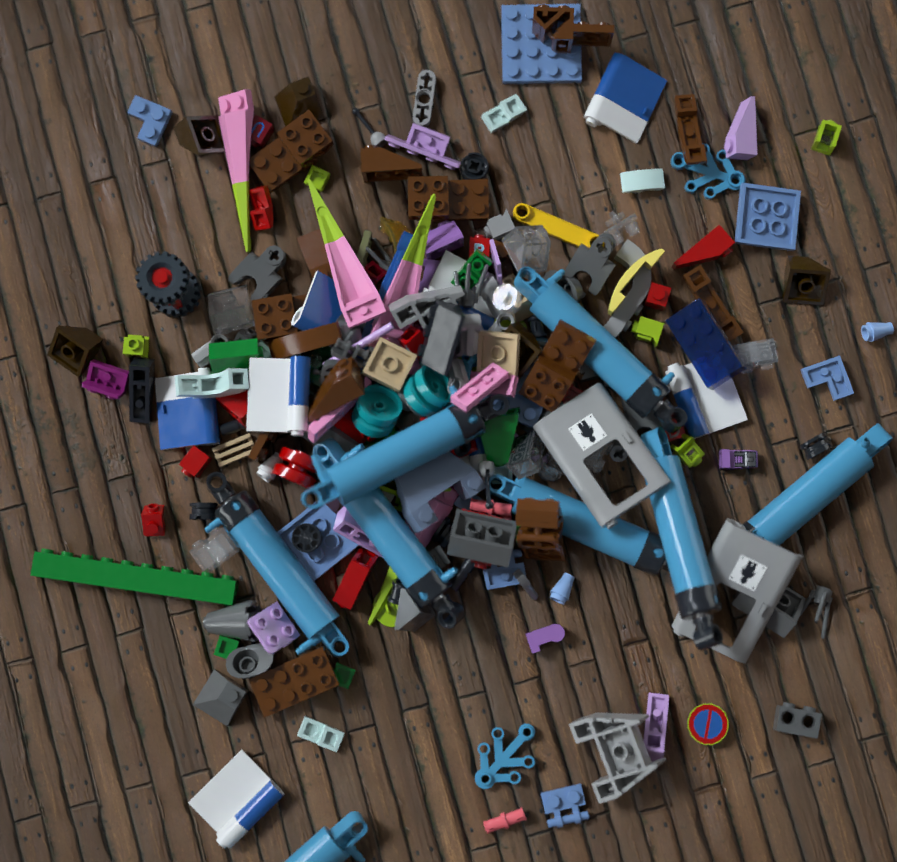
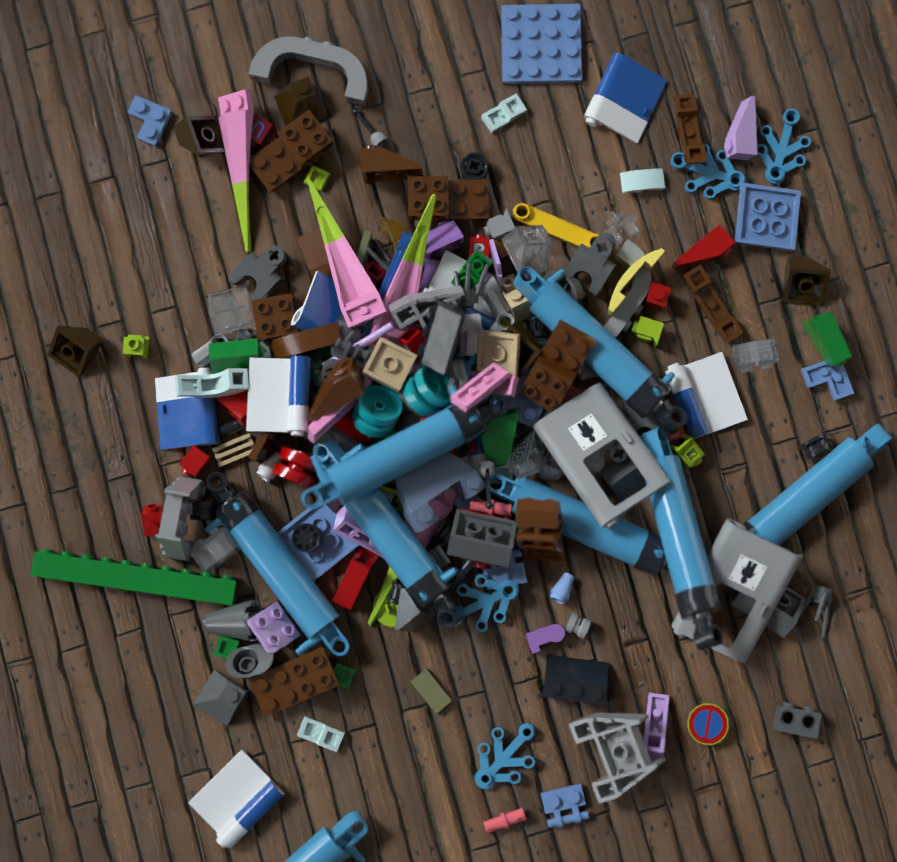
(106, 380): magenta bracket -> none
(141, 389): black slope -> none
(168, 284): black plate -> none
(174, 517): none -> light grey wedge
(263, 211): red slope -> none
(315, 52): none -> light grey arch
(420, 84): light grey beam -> none
(426, 142): lavender bracket -> none
(431, 691): none -> olive tile
(486, 600): none -> dark azure plant
(507, 298): clear piece -> none
(521, 578): flat silver bar -> none
(559, 26): reddish brown piece -> none
(575, 679): none -> black slope
(577, 625): none -> light grey wheel
(622, 478): none -> dark grey slope
(705, 344): clear blue brick -> none
(738, 459): leg -> none
(781, 149): none -> dark azure plant
(826, 137): lime window -> none
(827, 338): none -> green slope
(874, 331): light blue cone -> none

